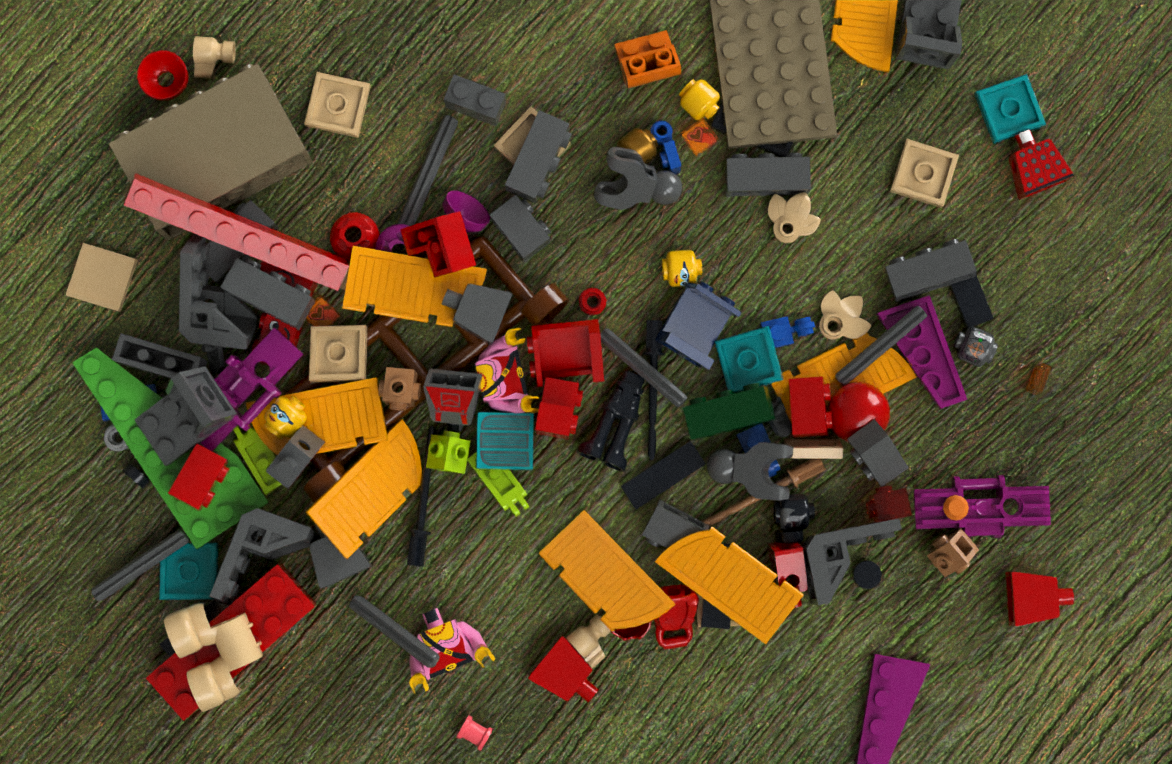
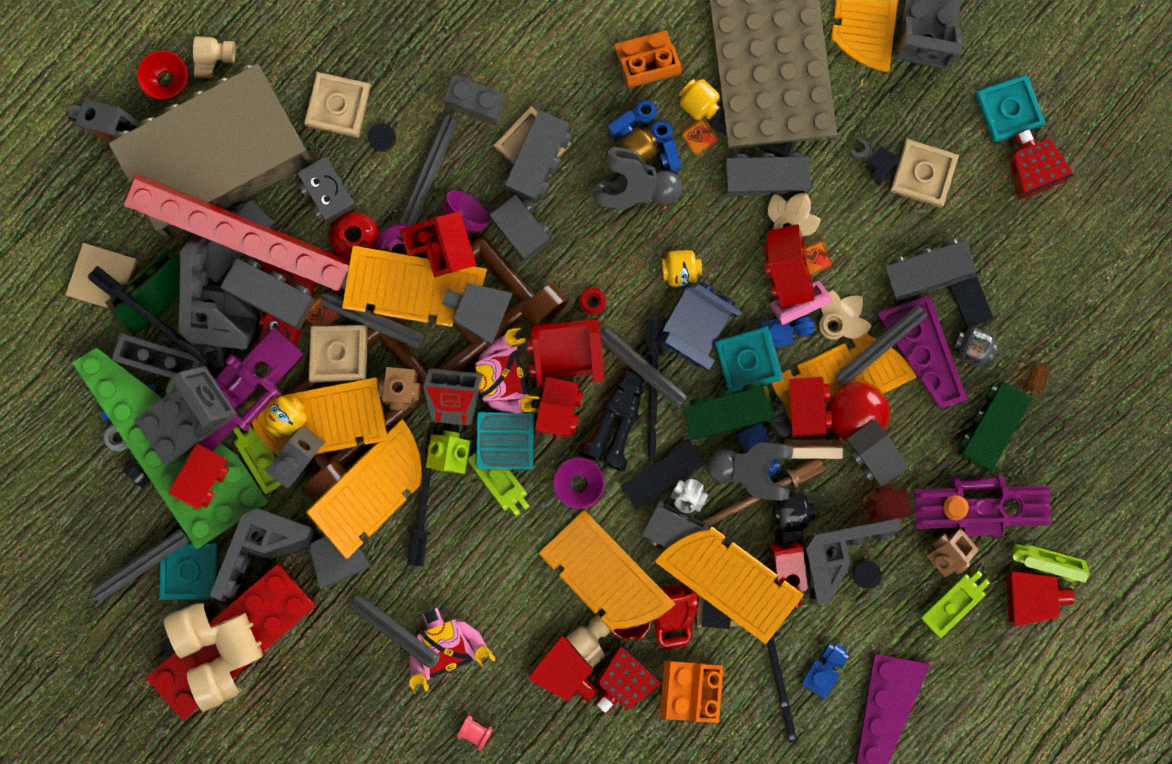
(102, 119): none -> dark grey torso
(117, 291): none -> black piece
(152, 288): none -> dark green brick
(326, 190): none -> dark grey brick
(374, 321): none -> dark grey axle
(382, 137): none -> black tile
(590, 472): none -> magenta piece
(625, 681): none -> red torso
(626, 122): none -> blue plate
(689, 496): none -> white gear
(691, 691): none -> orange brick
(781, 689): none -> black piece
(788, 266): none -> red brick
(792, 312): none -> bright pink plate
(818, 257): none -> clear orange tile
(821, 677): none -> blue plate
(879, 163): none -> black piece
(955, 604): none -> lime hinge
(994, 426): none -> dark green brick
(1048, 562): none -> lime hinge

